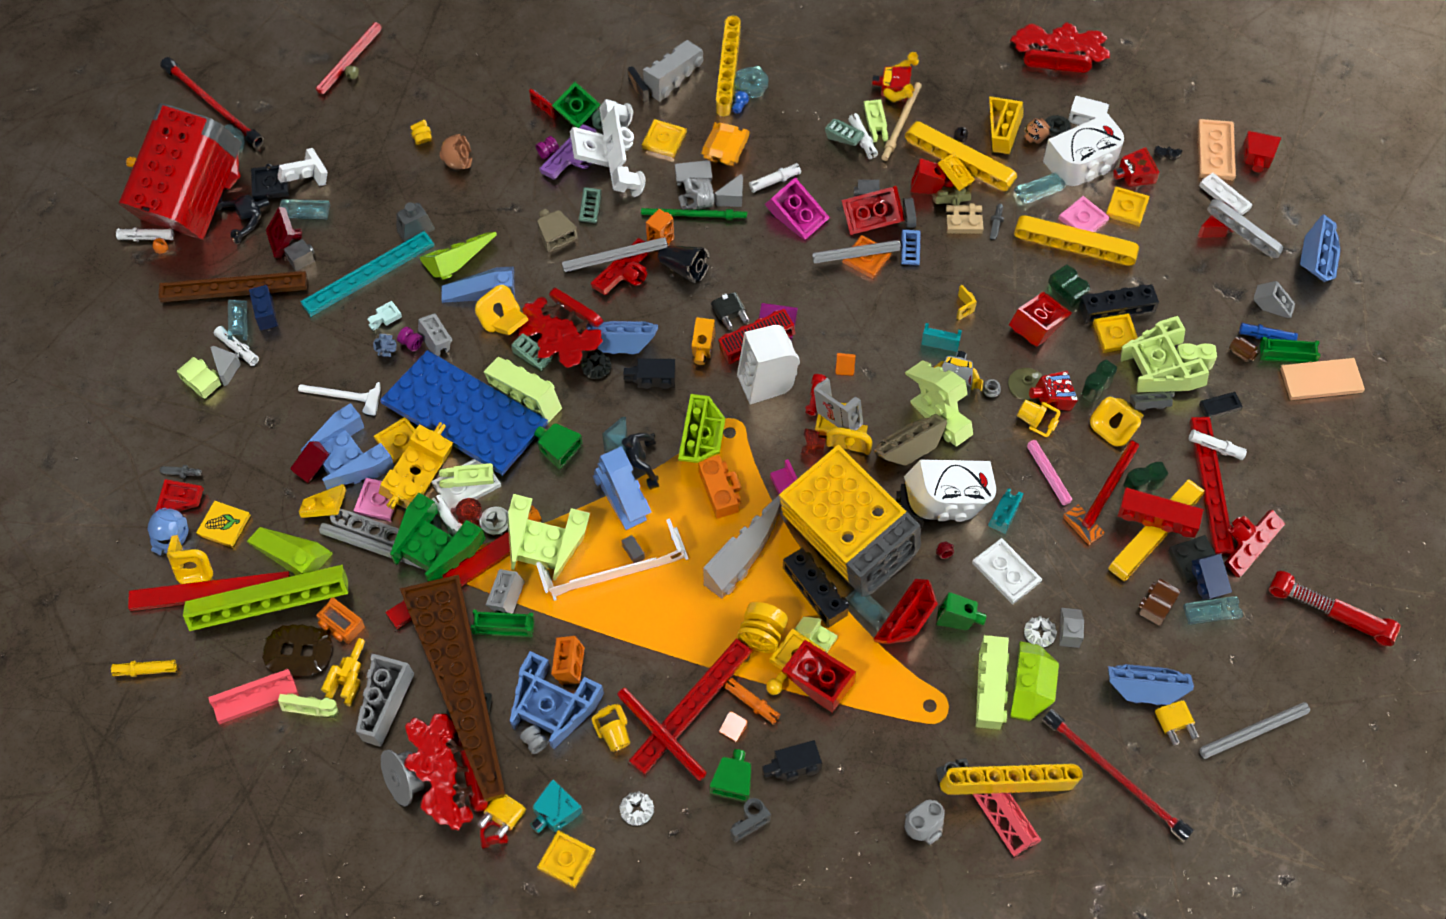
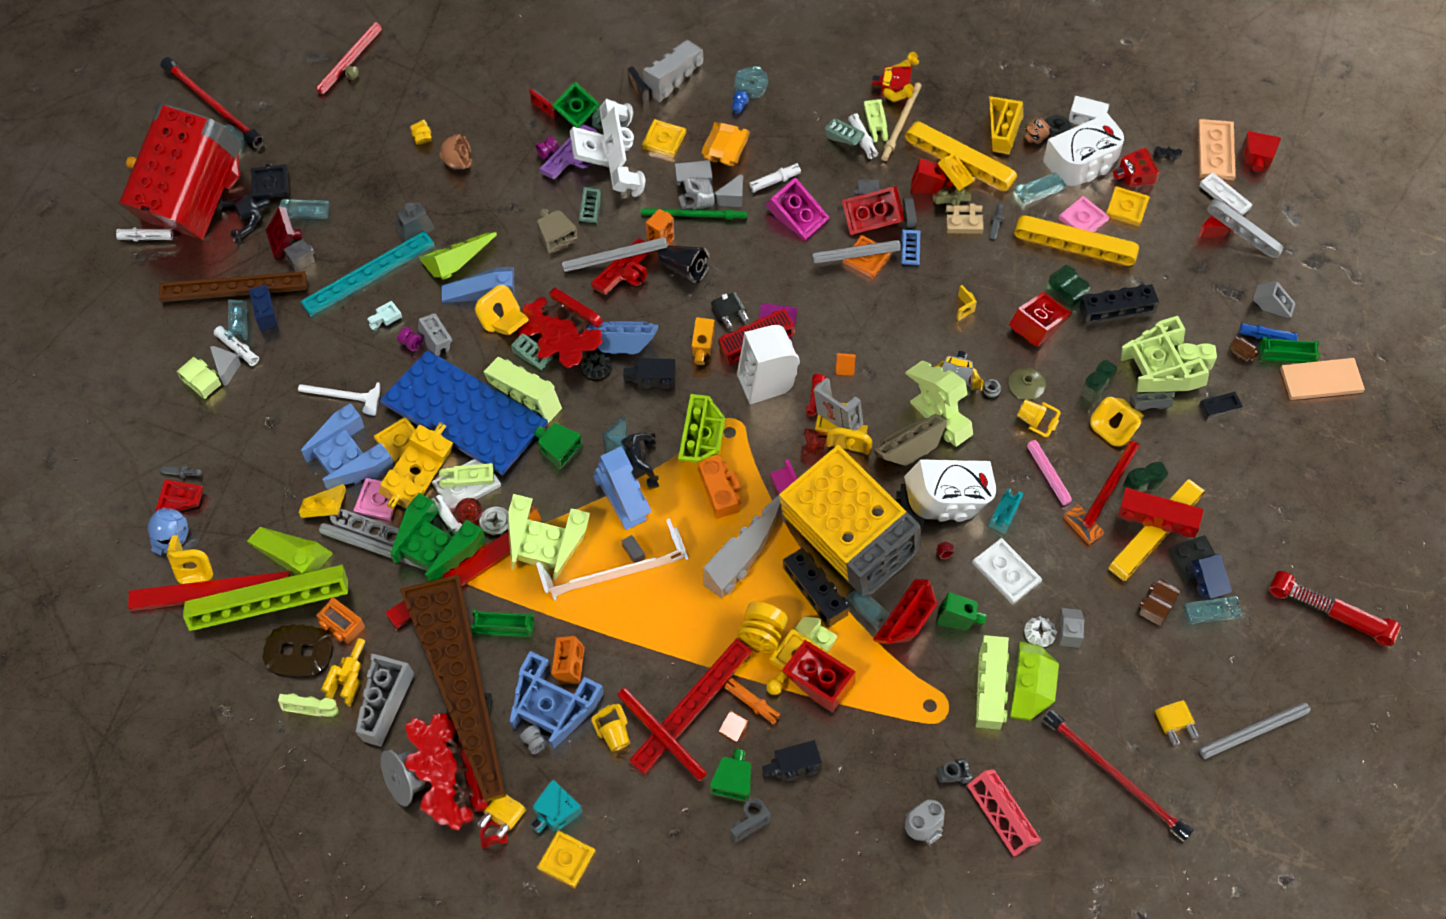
(138, 668): yellow pin -> none
(158, 247): orange hinge -> none
(223, 524): yellow tile -> none
(252, 696): coral fence -> none
(303, 169): white bracket -> none
(310, 461): dark red slope -> none
(384, 345): sand blue gear -> none
(505, 591): light grey hinge -> none
(637, 817): white gear -> none
(728, 66): yellow beam -> none
(940, 338): teal hinge -> none
(957, 137): black hinge -> none
(1055, 390): red torso -> none
(1063, 779): yellow beam -> none
(1065, 41): red plant -> none
(1114, 332): yellow tile -> none
(1149, 683): medium blue wedge -> none
(1214, 493): red tile -> none
(1225, 447): white pin -> none
(1251, 540): plate -> none
(1321, 249): medium blue wedge -> none

